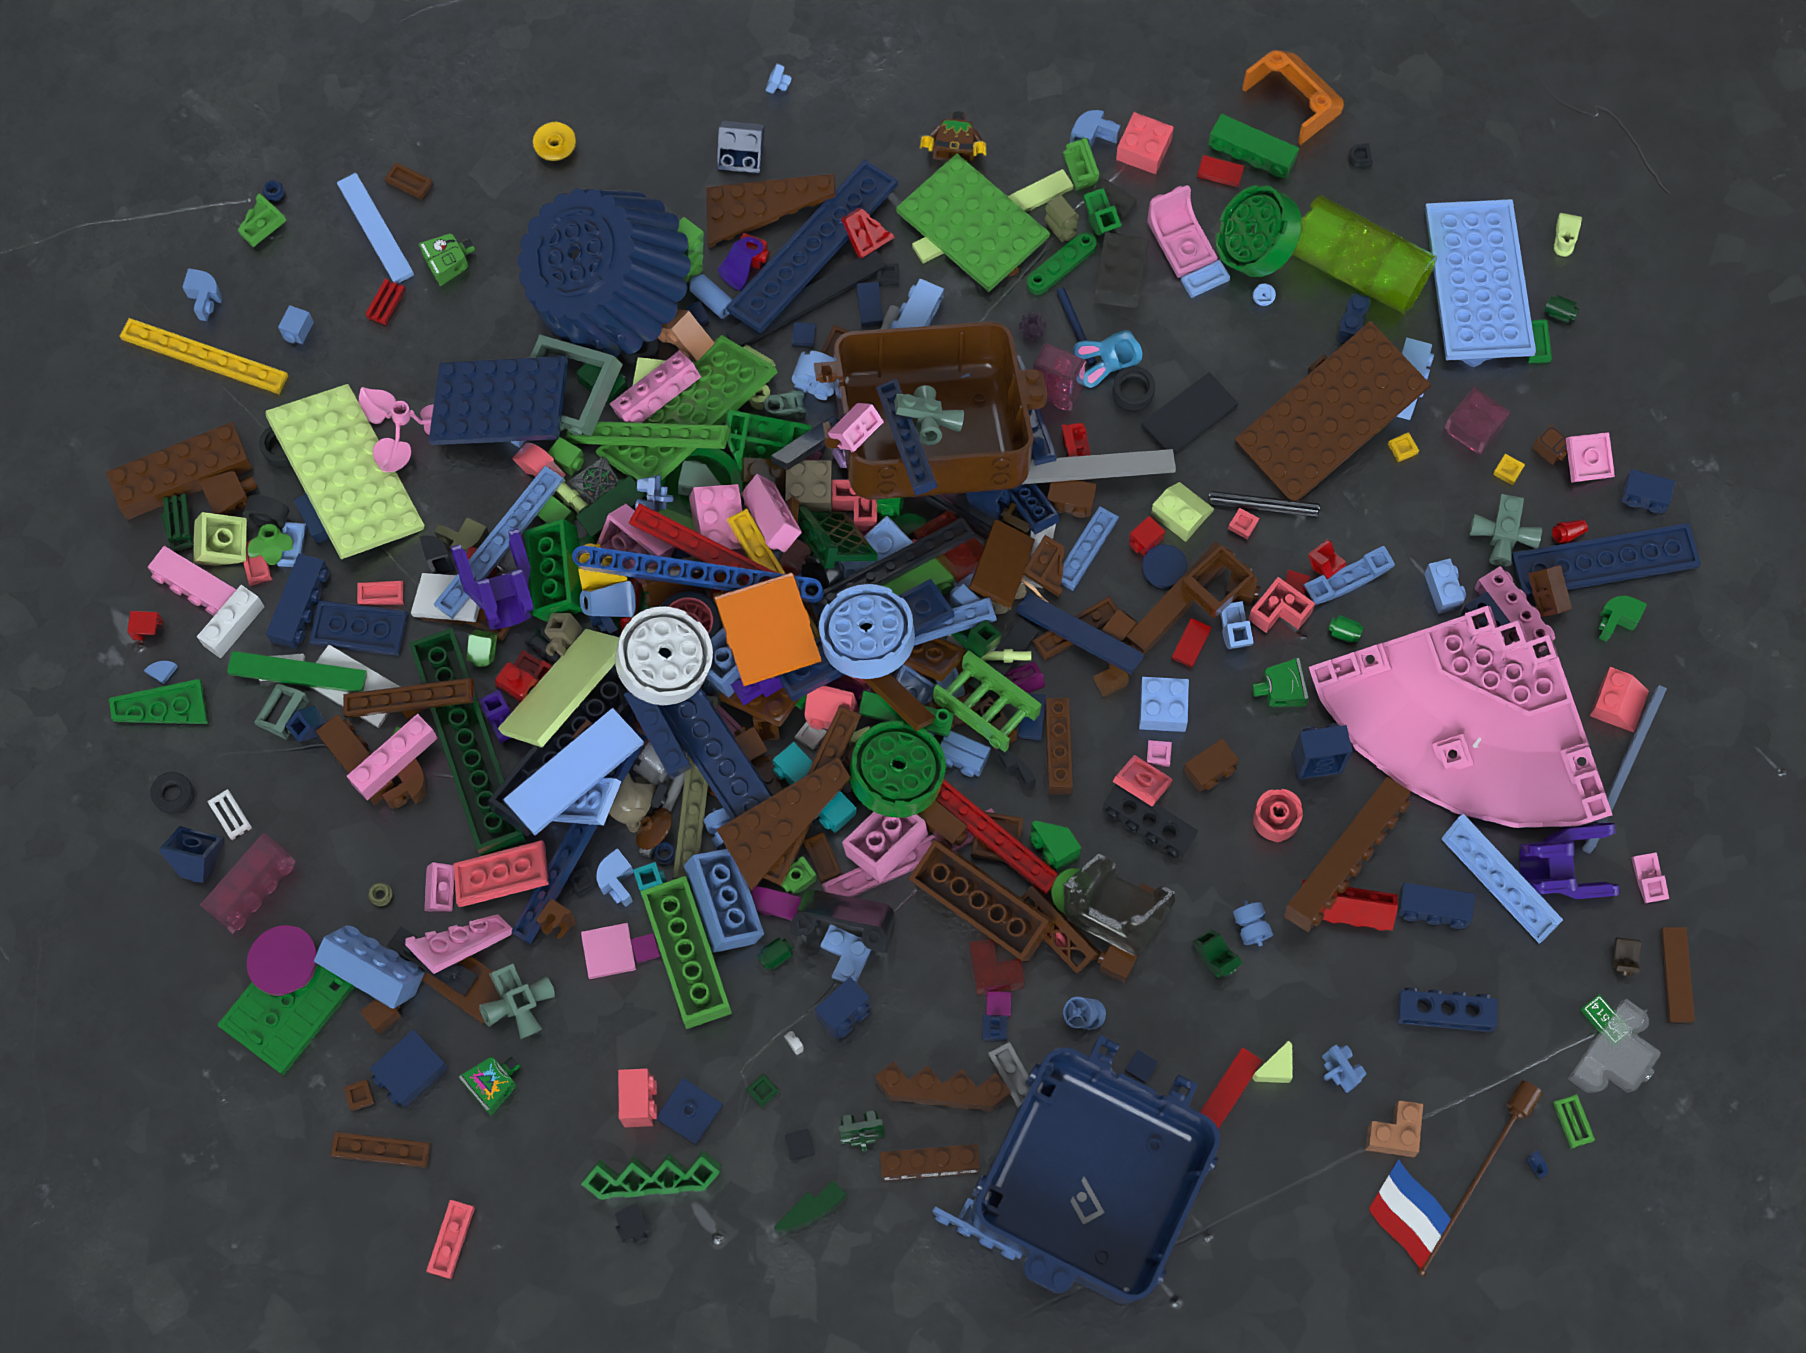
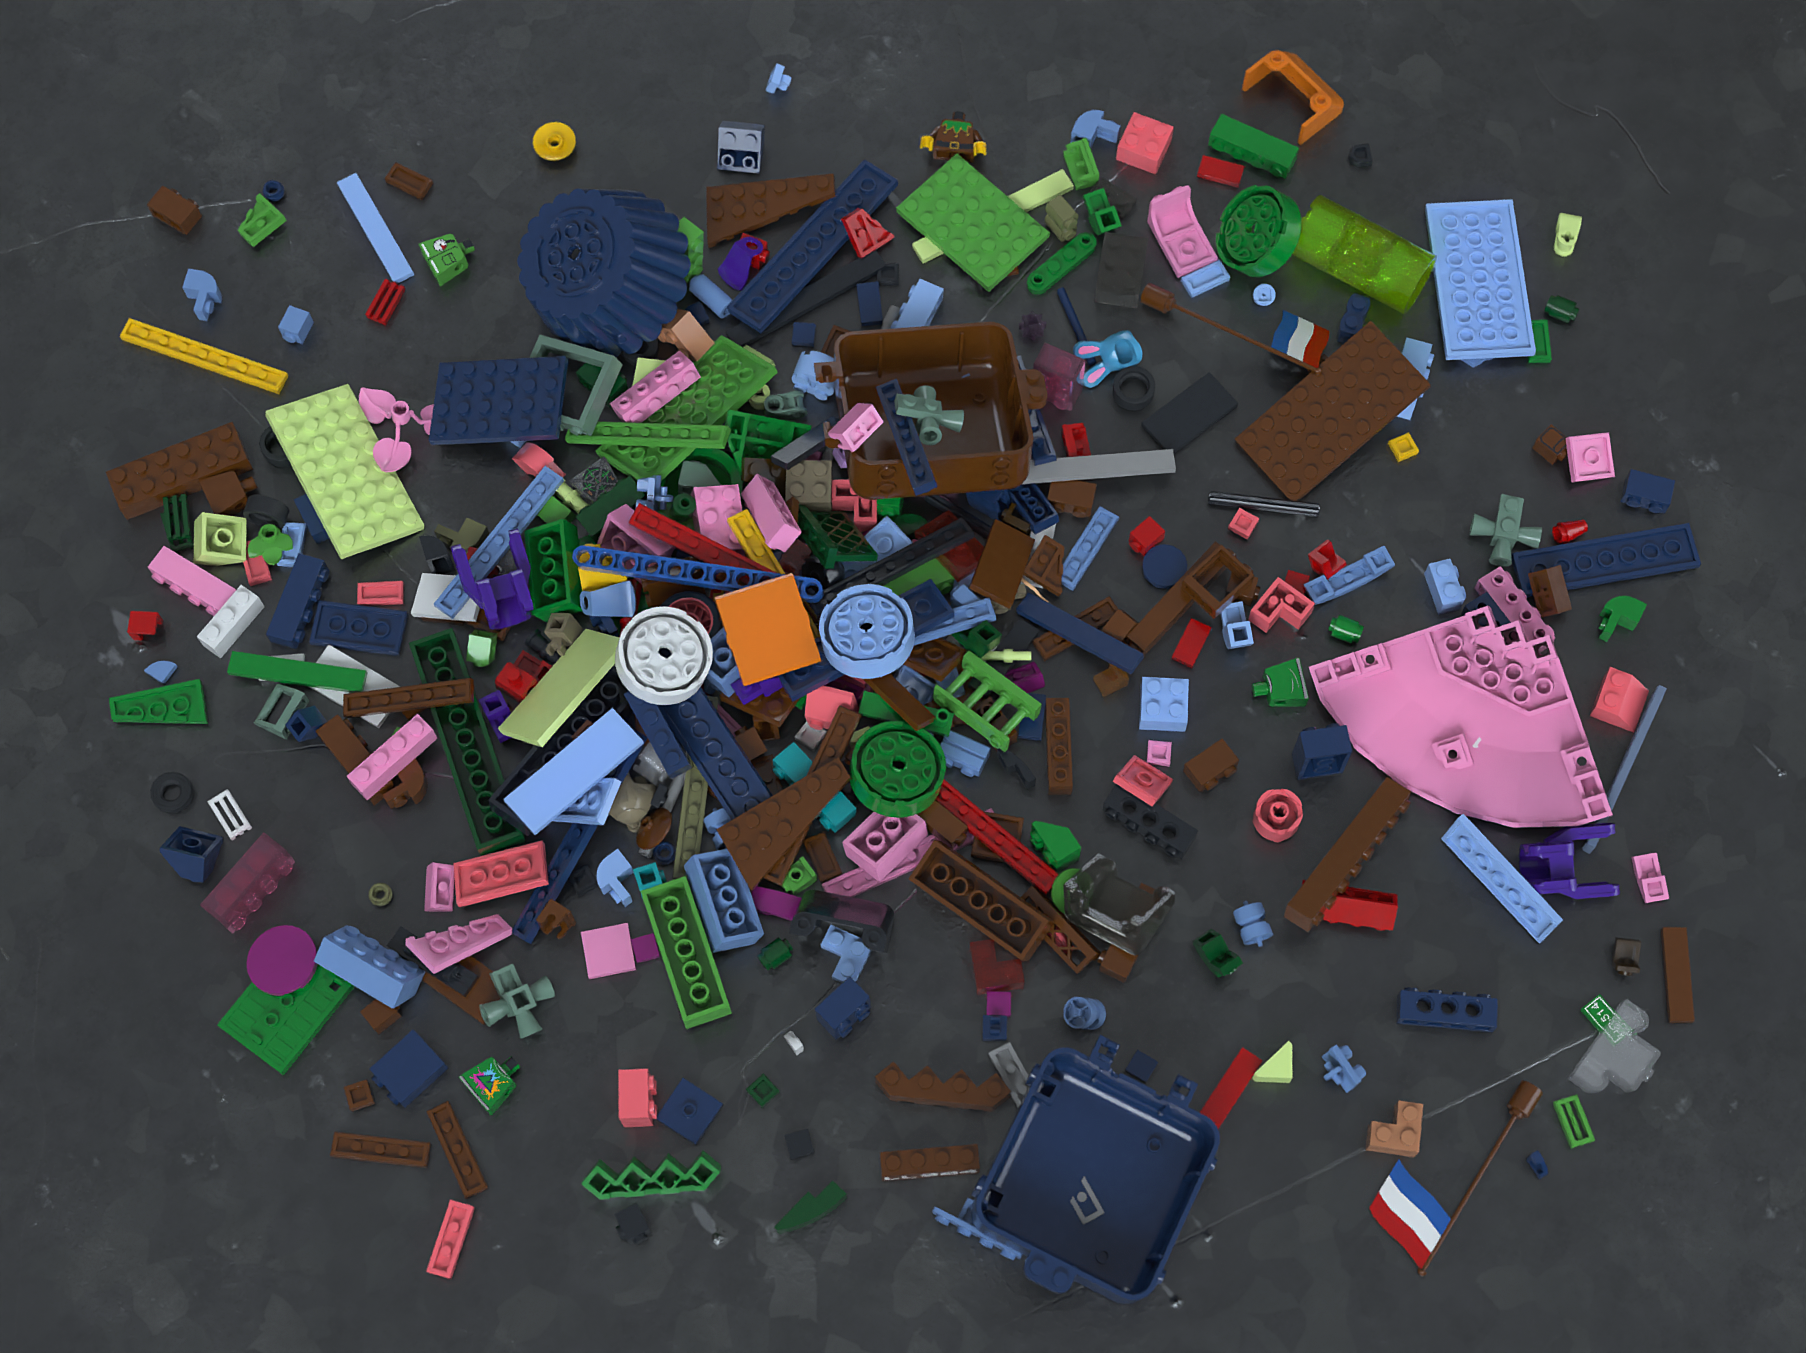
(174, 209): none -> reddish brown brick
(457, 1149): none -> reddish brown tile
(566, 456): bright green brick -> none
(682, 507): none -> dark green brick
(862, 1132): dark green hips -> none
(1181, 510): yellowish green slope -> none
(1293, 340): none -> flag
(1436, 905): dark blue brick -> none
(1476, 421): clear pink brick -> none
(1509, 469): yellow tile -> none

